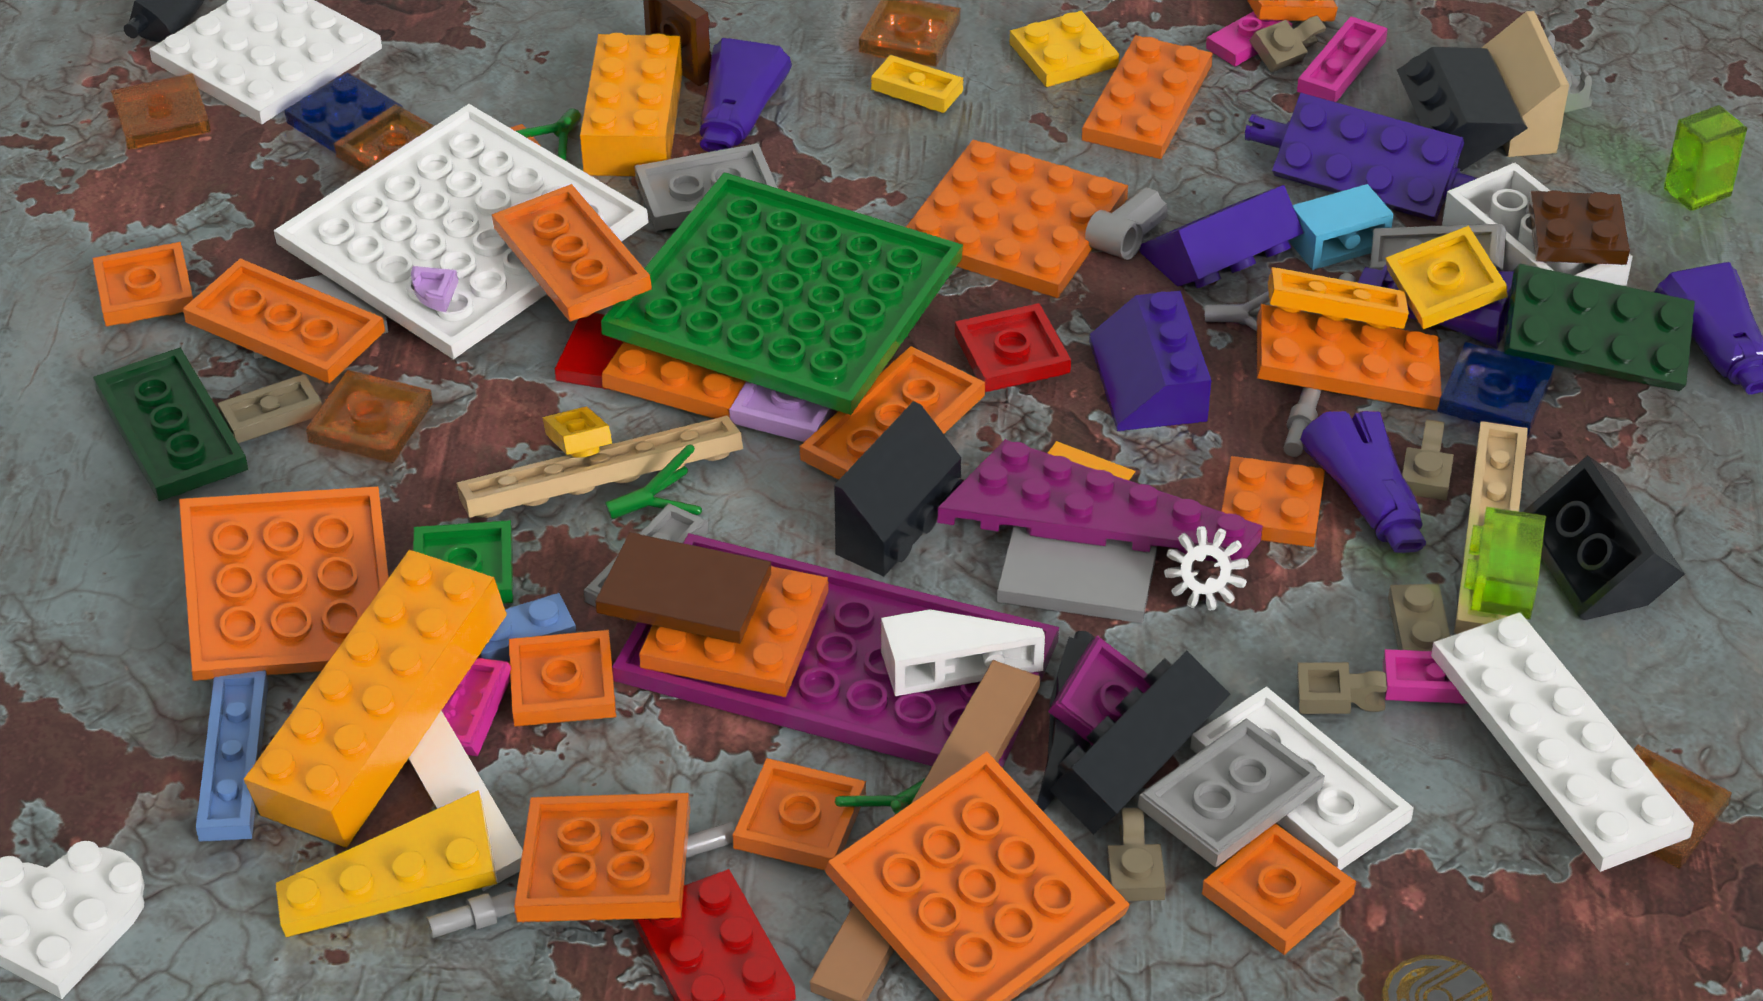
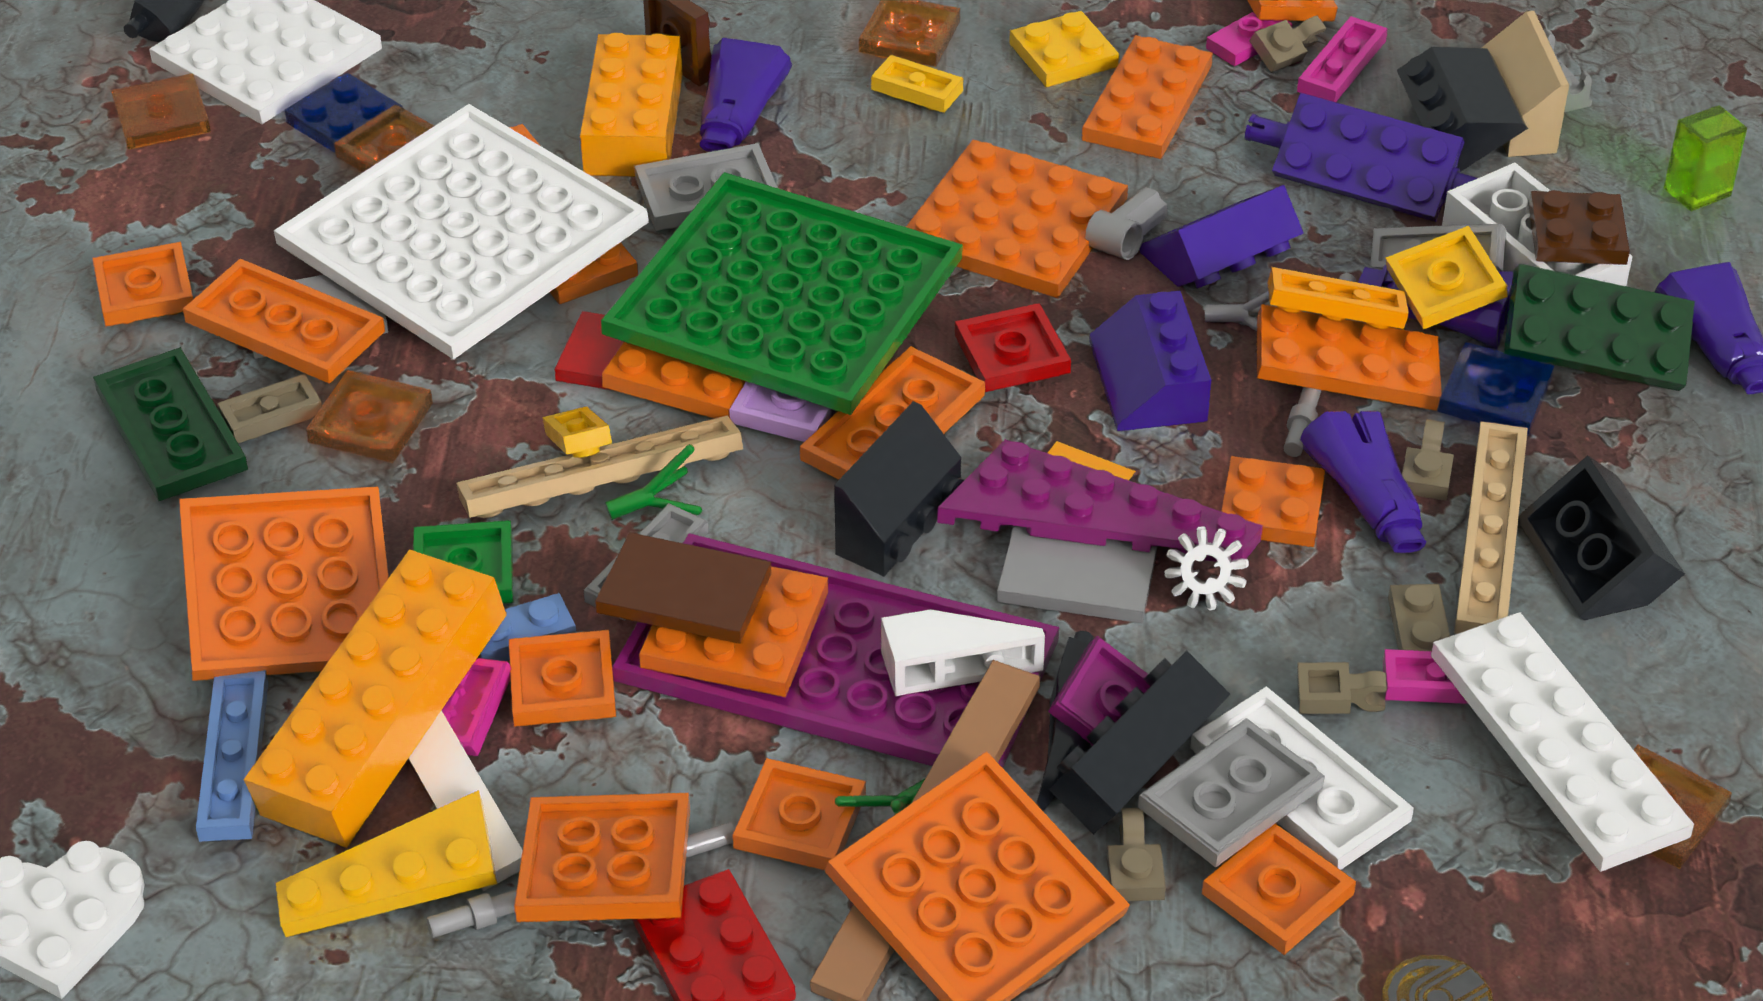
(434, 286): lavender tile -> none
(560, 129): green plant -> none
(571, 252): orange plate -> none
(1339, 226): medium azure brick -> none
(1507, 562): clear neon green brick -> none

